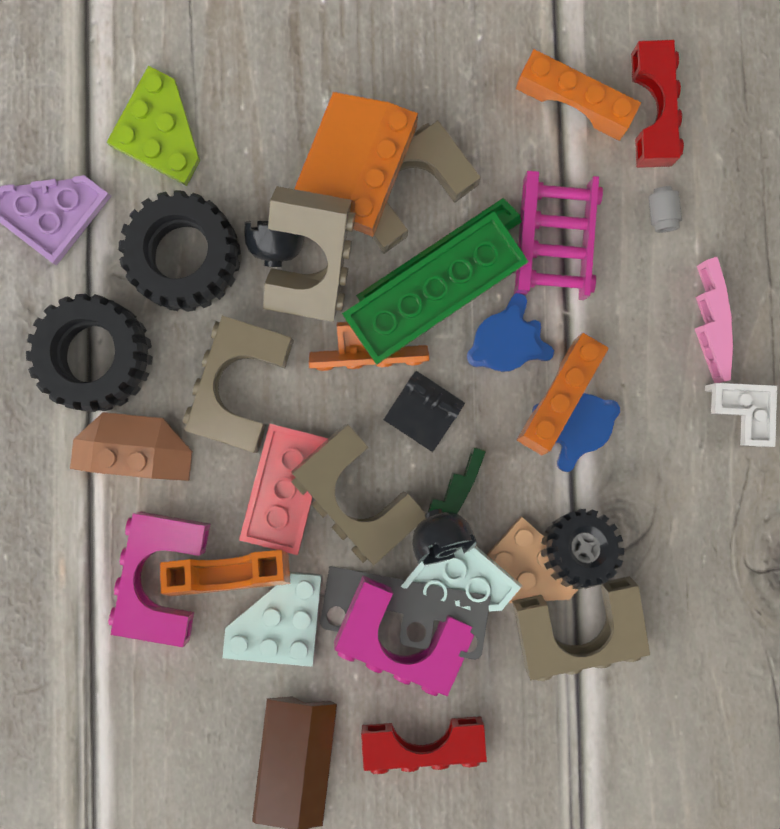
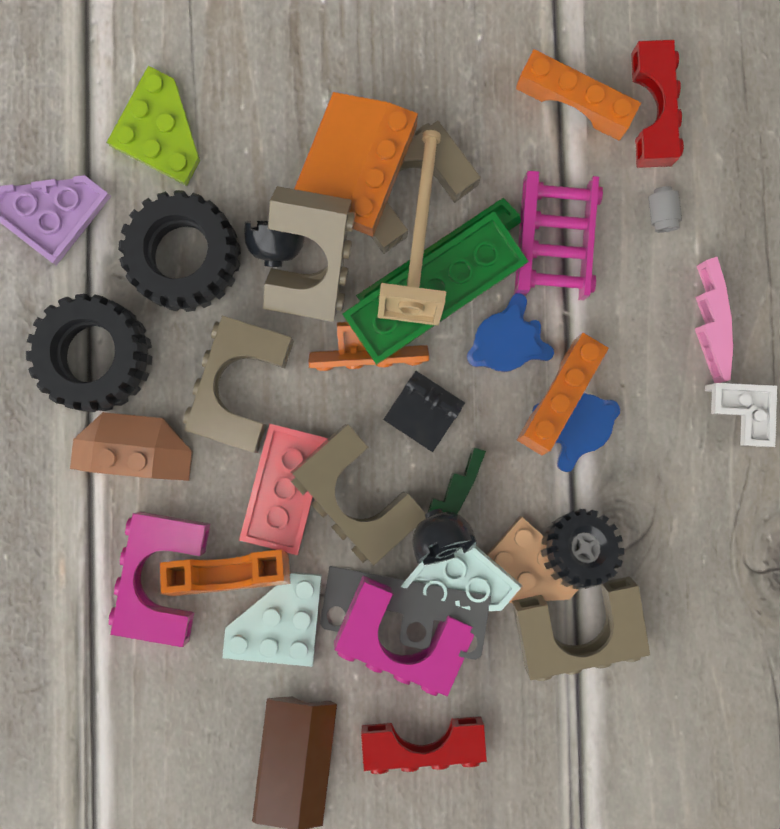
(411, 302): none -> tan tile

